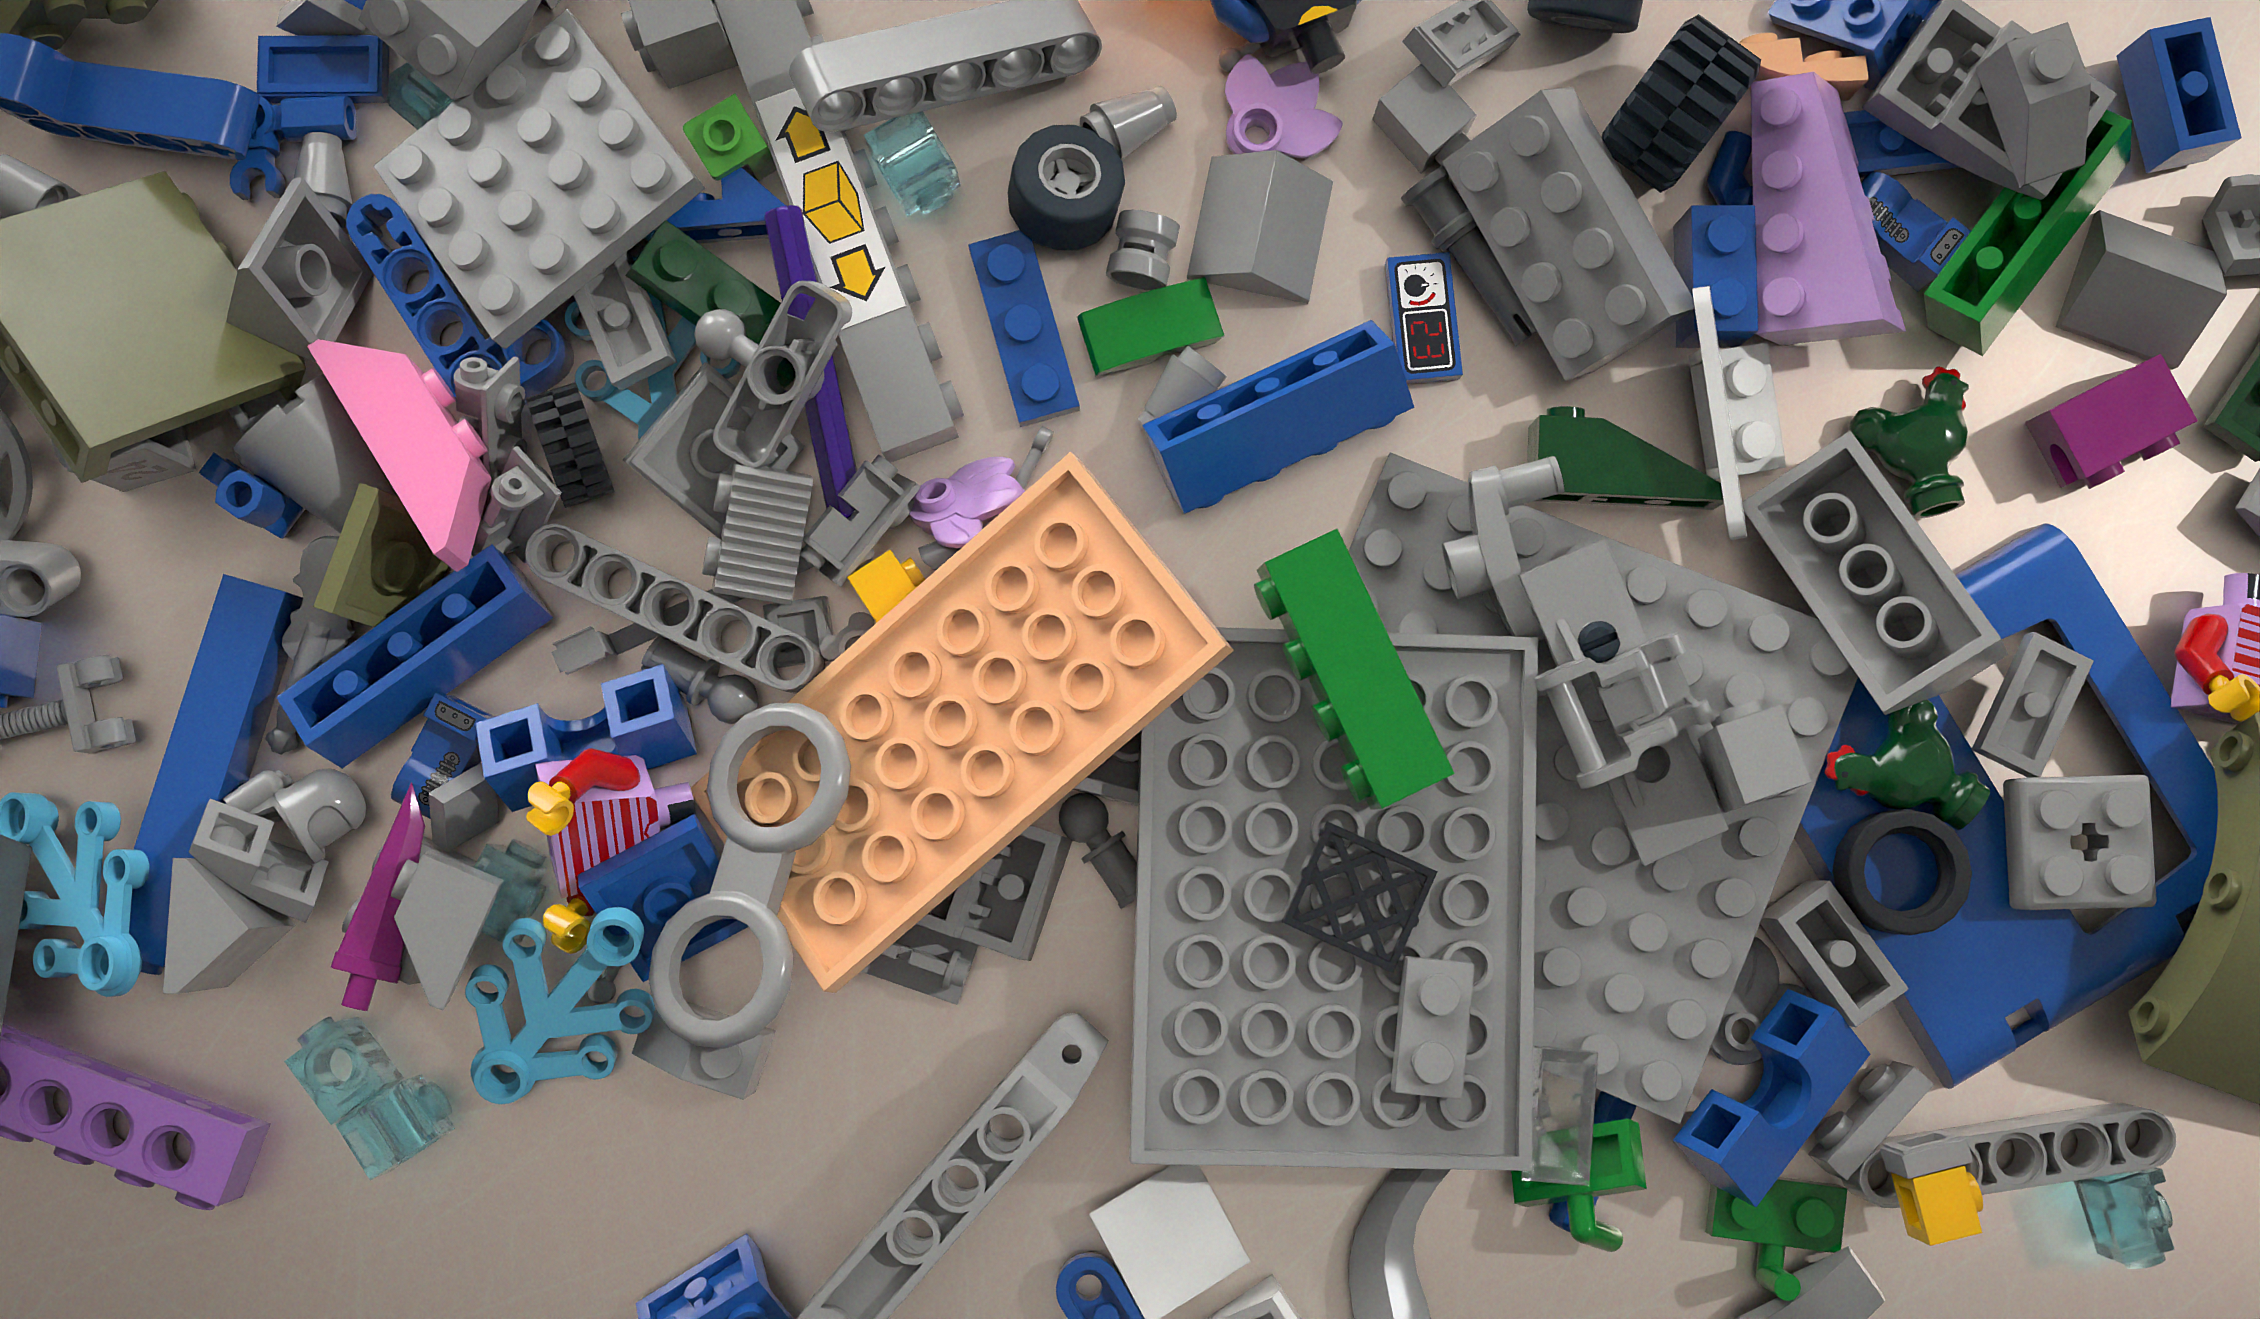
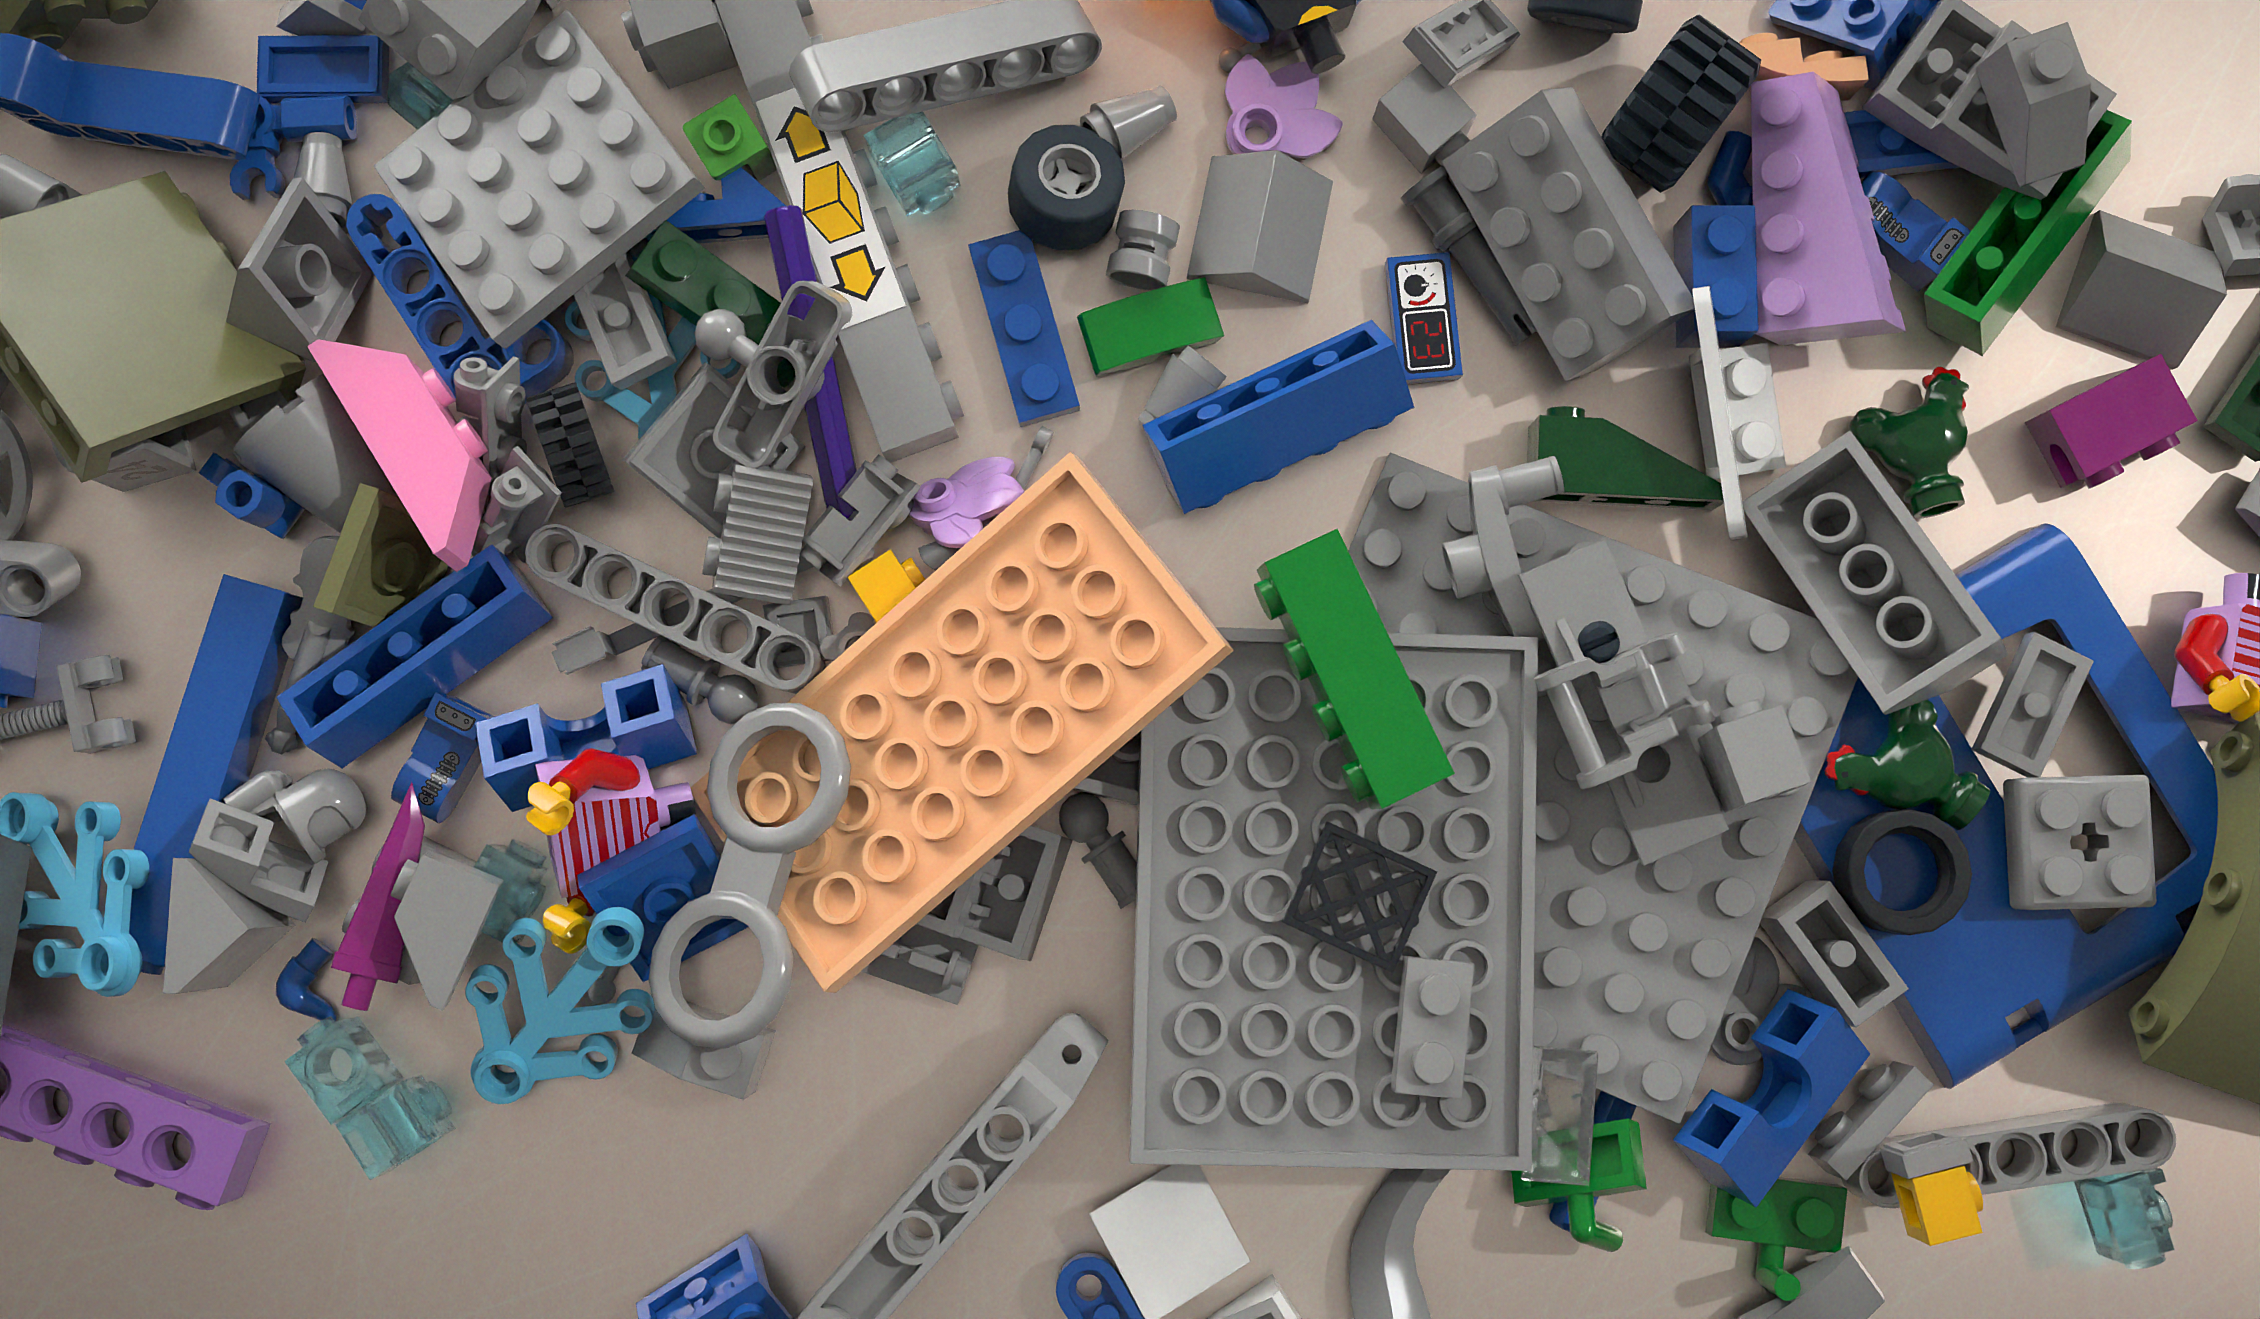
(297, 975): none -> blue animal
(462, 809): light grey tile -> none
(2178, 95): blue brick -> none

